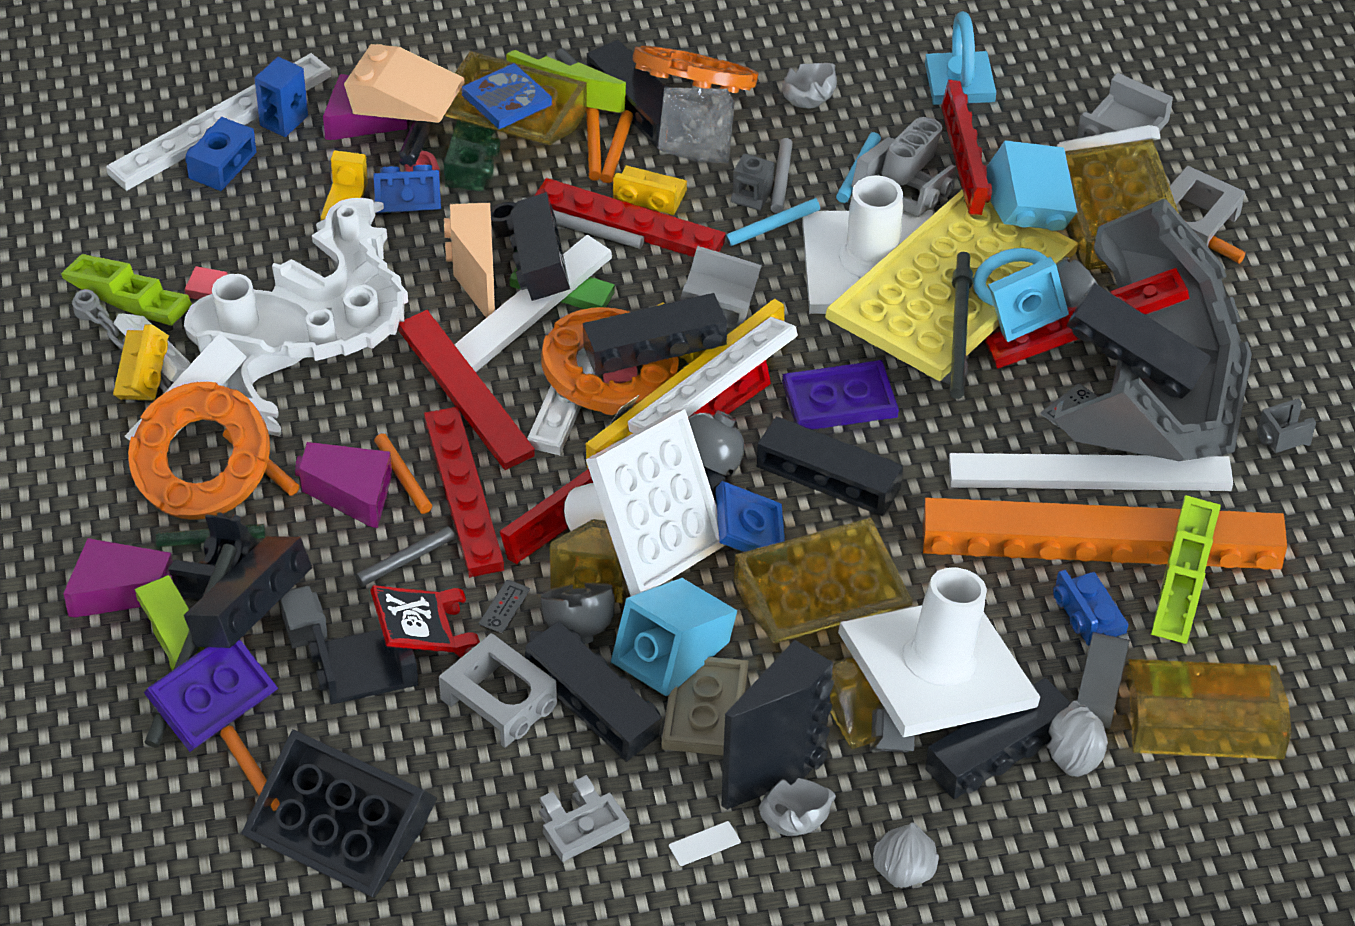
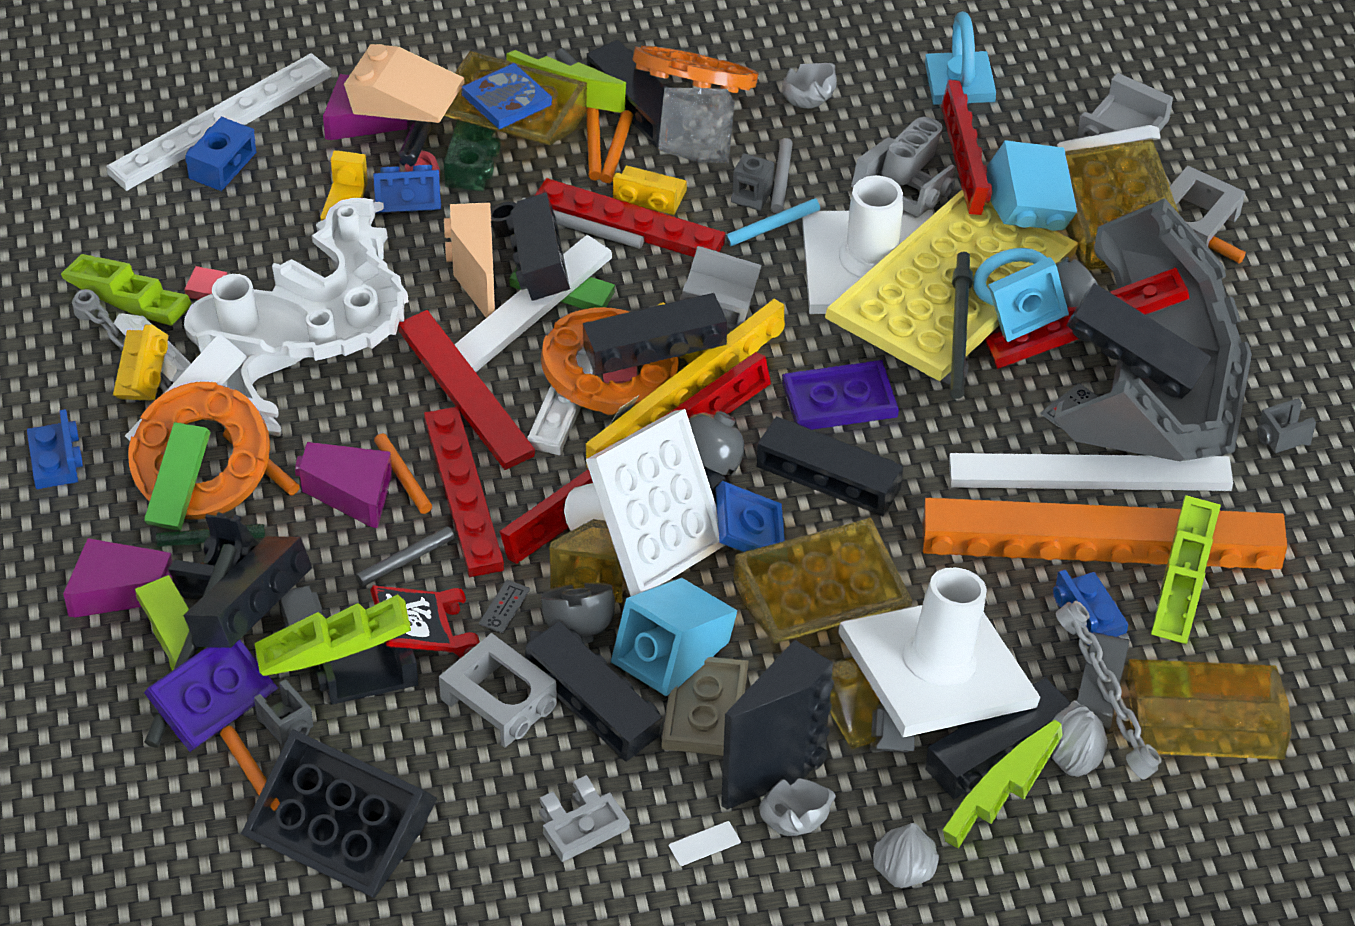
(53, 454): none -> blue bracket
(177, 476): none -> bright green tile
(281, 96): blue brick -> none
(286, 715): none -> dark grey window
(331, 638): none -> lime slope
(719, 372): white tile -> none
(846, 190): medium azure bar -> none
(1010, 775): none -> lime slope
(1144, 758): none -> light grey piece

